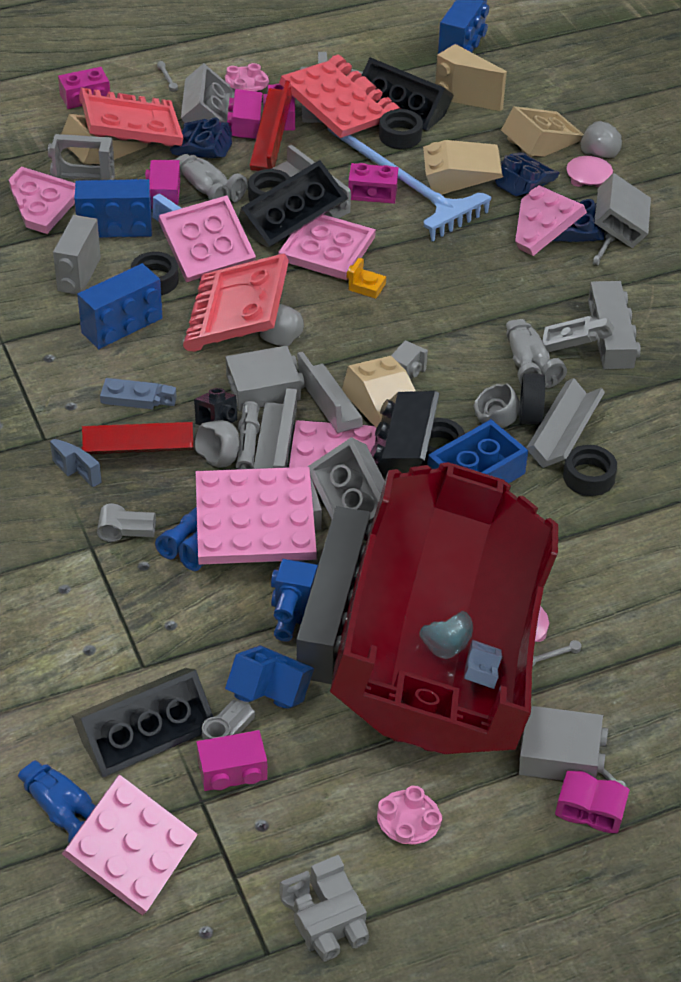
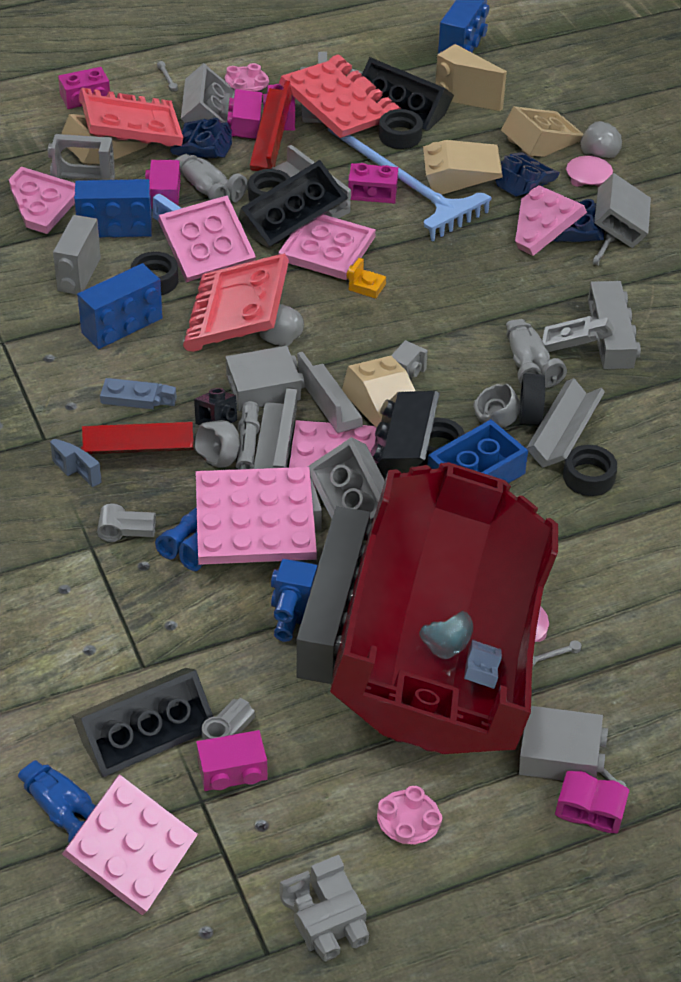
(269, 674): blue brick -> none

